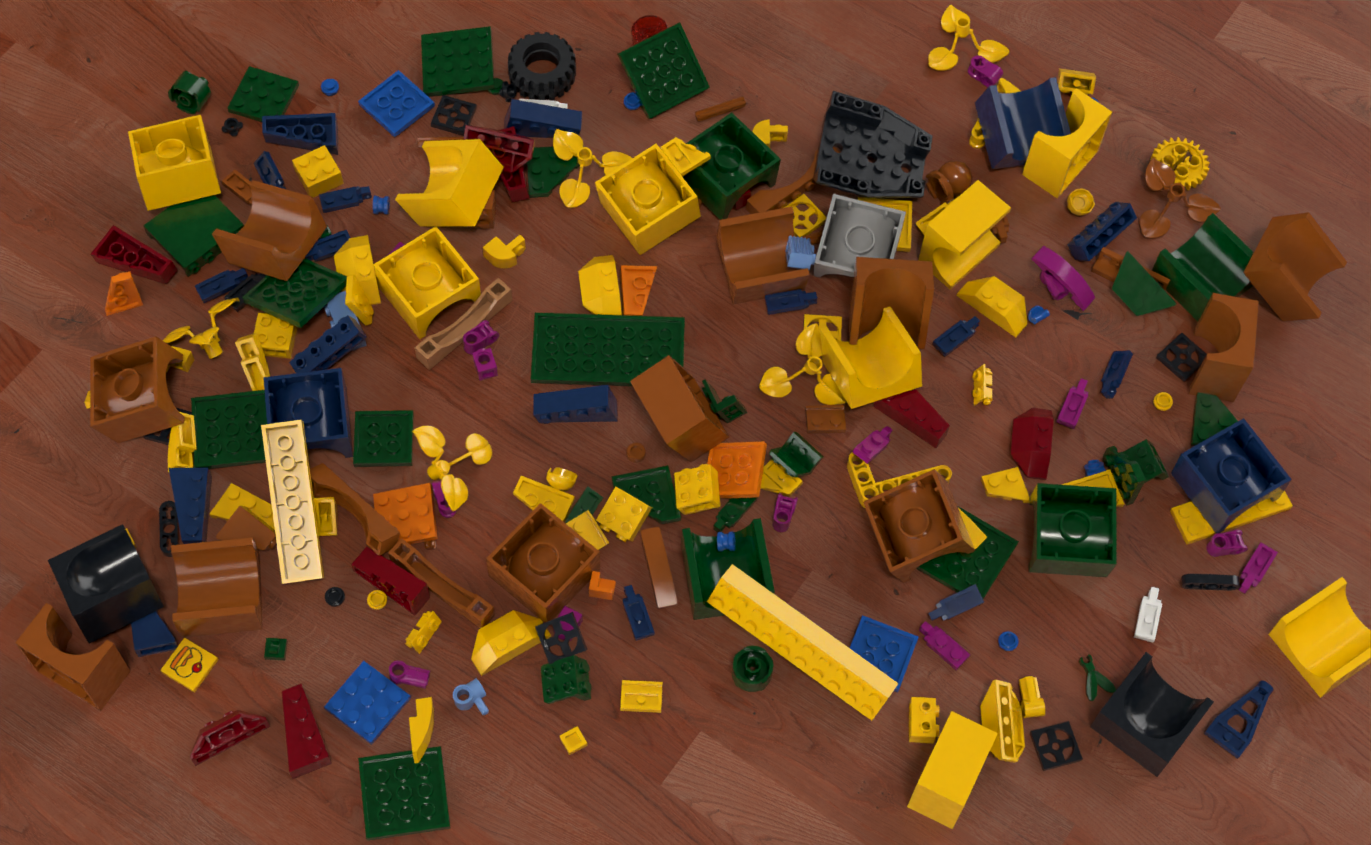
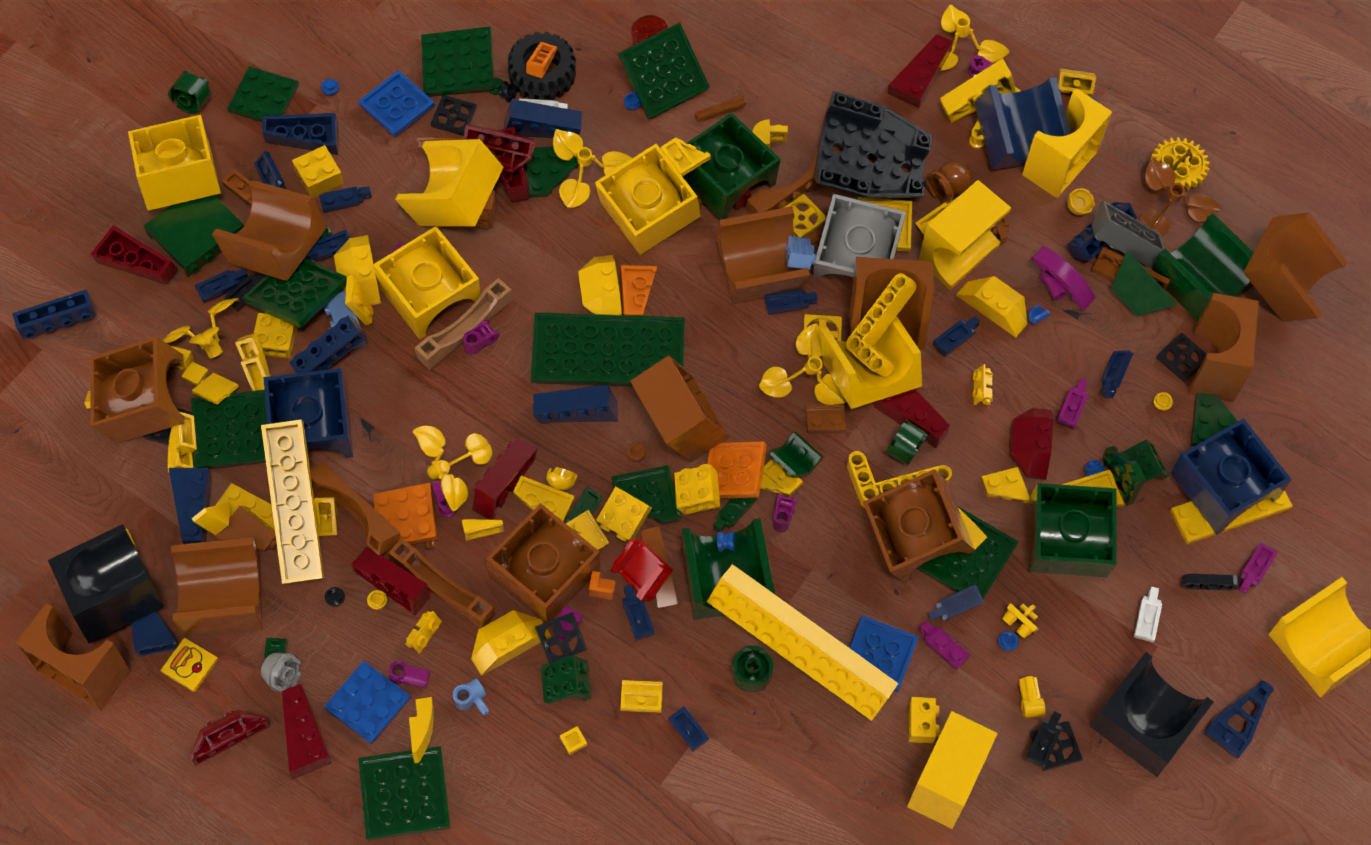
(54, 314): none -> dark blue brick
(122, 294): orange wing -> none
(163, 522): black beam -> none
(195, 373): none -> yellow tile
(214, 518): none -> yellow slope
(215, 388): none -> yellow piece
(232, 122): black plate -> none
(281, 671): none -> light grey cone
(381, 205): blue wheel -> none
(383, 438): dark green plate -> none
(481, 528): none -> yellow slope
(484, 370): magenta brick -> none
(502, 477): none -> dark red wedge
(504, 255): yellow brick -> none
(540, 61): none -> orange slope
(642, 569): none -> red panel
(688, 729): none -> dark blue plate
(727, 409): dark green bracket -> none
(873, 444): magenta hinge -> none
(876, 322): none -> yellow beam
(906, 442): none -> dark green brick
(919, 75): none -> dark red wedge
(962, 99): none -> yellow wedge
(1003, 715): yellow wedge -> none
(1027, 627): none -> yellow hips
(1045, 741): none -> black hinge
(1095, 678): dark green piece -> none
(1127, 234): none -> dark grey slope
(1230, 543): magenta piece -> none

